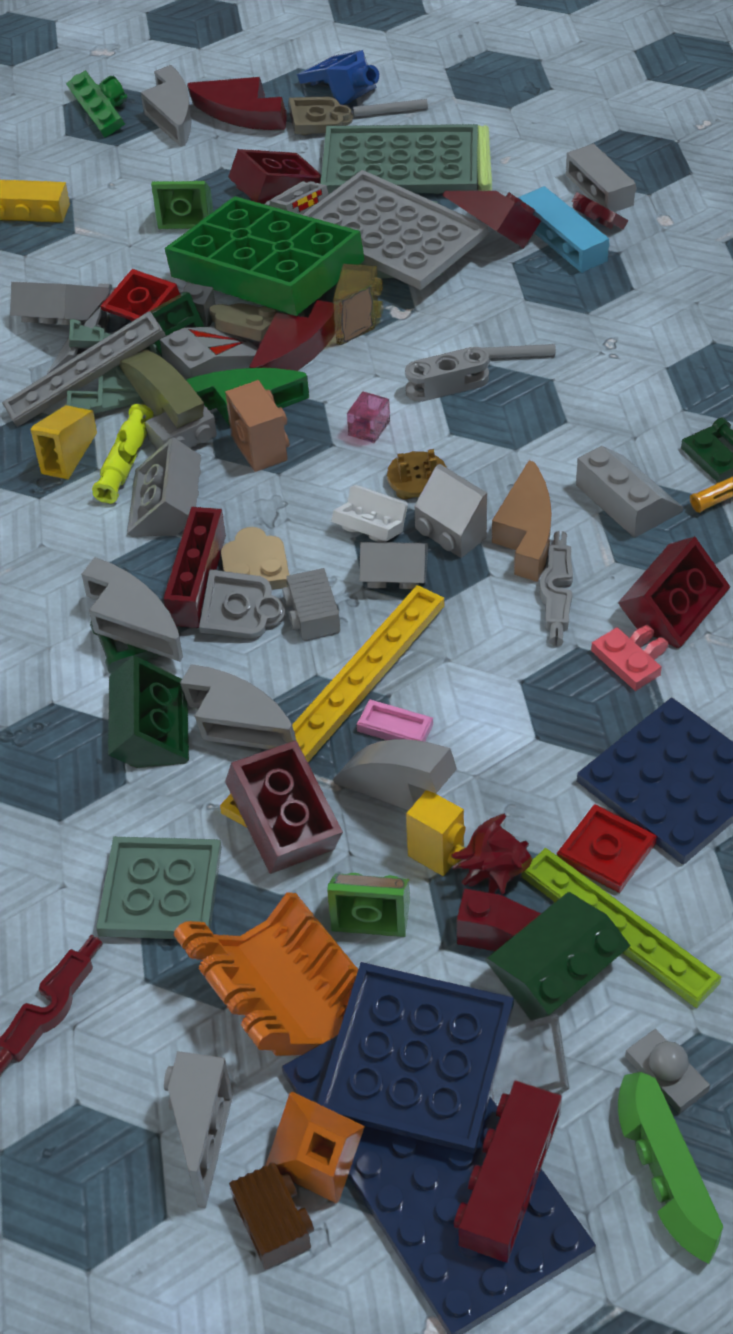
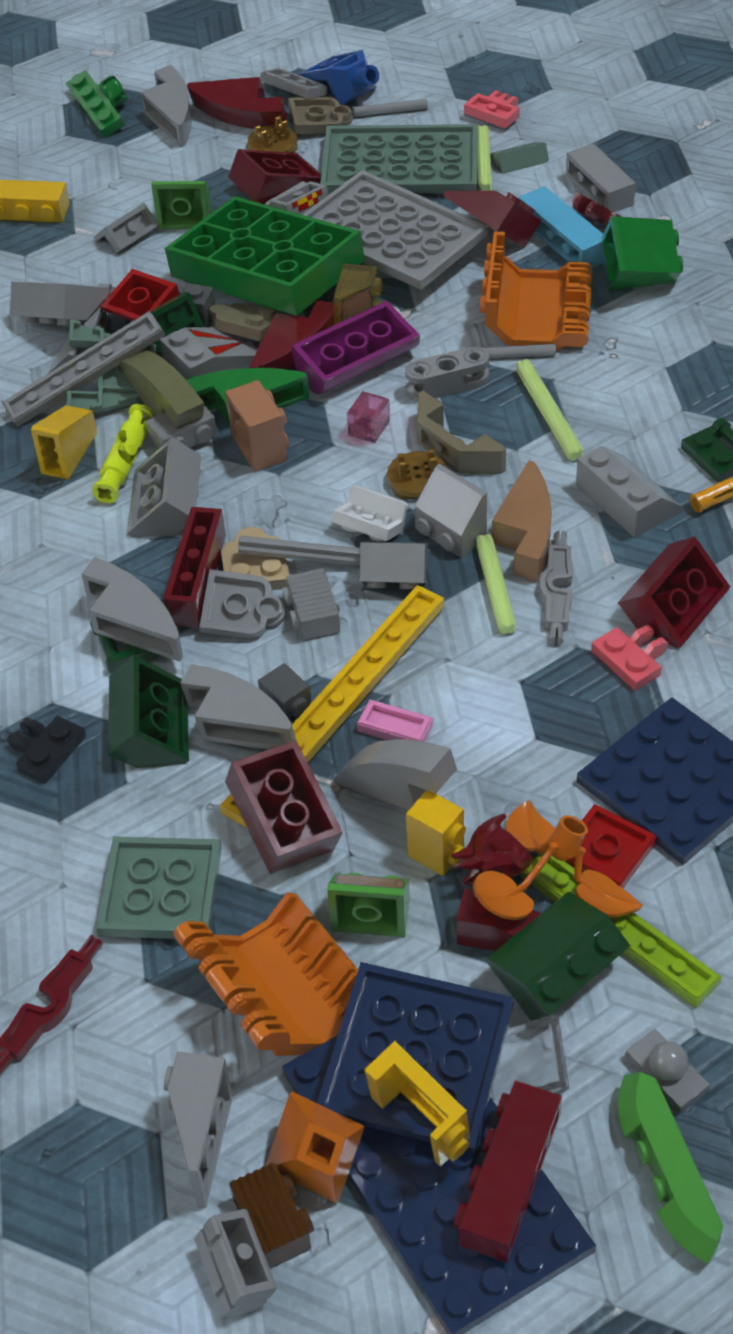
(50, 748): none -> black hinge
(128, 228): none -> light grey panel
(235, 1263): none -> light grey brick
(273, 137): none -> pearl gold plate
(286, 690): none -> dark grey brick
(293, 83): none -> light grey tile
(299, 550): none -> light grey axle
(354, 347): none -> magenta brick
(398, 1072): none -> yellow window
(478, 457): none -> dark tan slope
(495, 108): none -> coral hinge
(495, 584): none -> yellowish green axle
(507, 900): none -> orange plant
(520, 156): none -> sand green slope
(534, 303): none -> orange hinge
(549, 410): none -> yellowish green axle
(641, 252): none -> green slope

